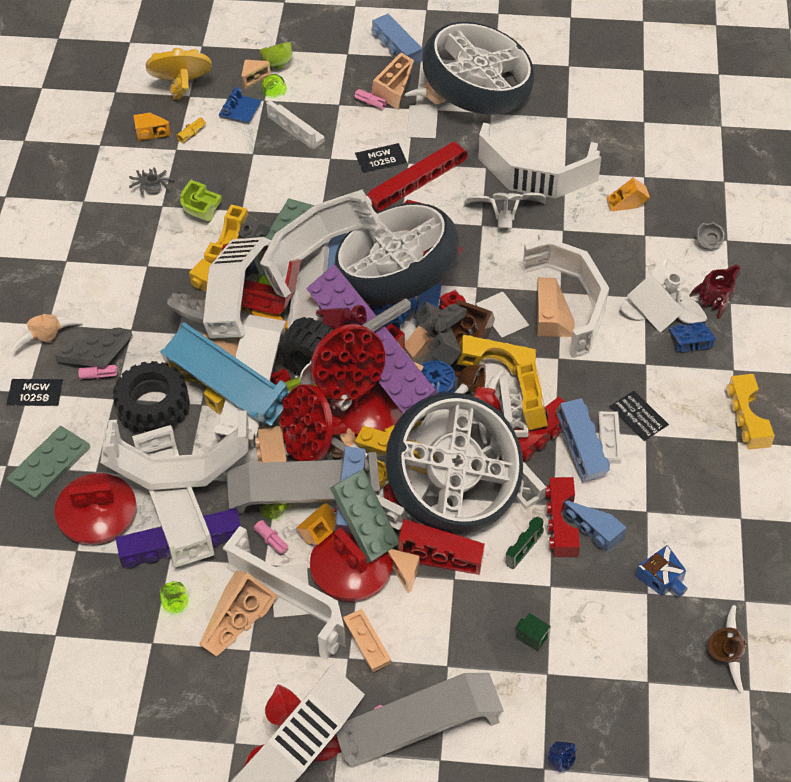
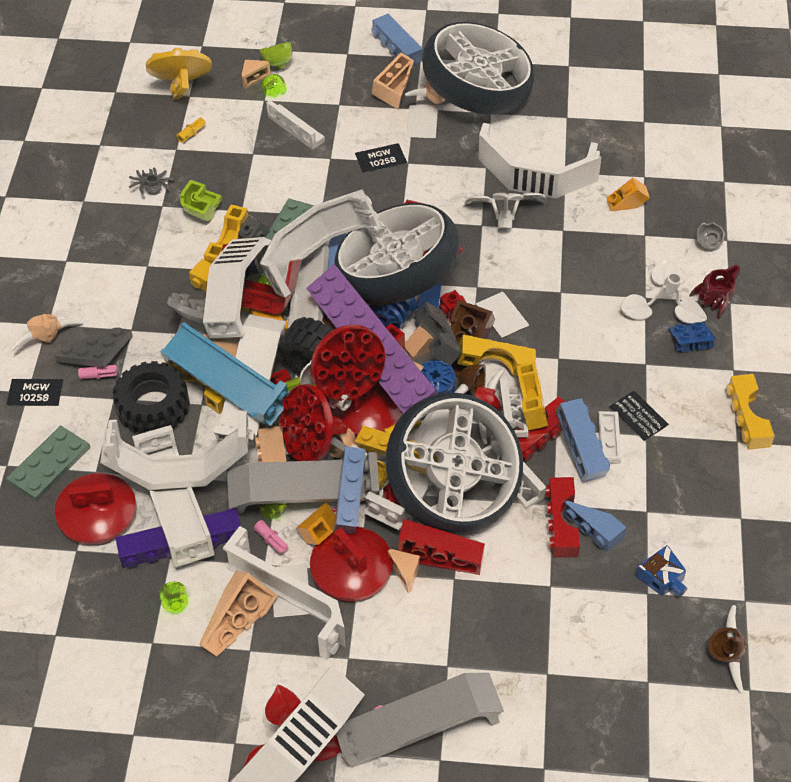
(151, 126): light orange slope -> none
(239, 106): blue hinge -> none
(339, 316): dark red piece -> none
(364, 515): sand green plate -> none
(367, 640): light nougat plate -> none
(370, 99): bright pink axle -> none
(388, 315): light grey axle -> none
(417, 176): red beam -> none
(445, 318): dark grey hinge -> none
(525, 542): dark green hinge -> none
(533, 631): dark green brick -> none
(552, 310): light nougat wedge -> none
(562, 755): clear blue piece -> none
(578, 264): white panel -> none
(655, 303): white sticker -> none

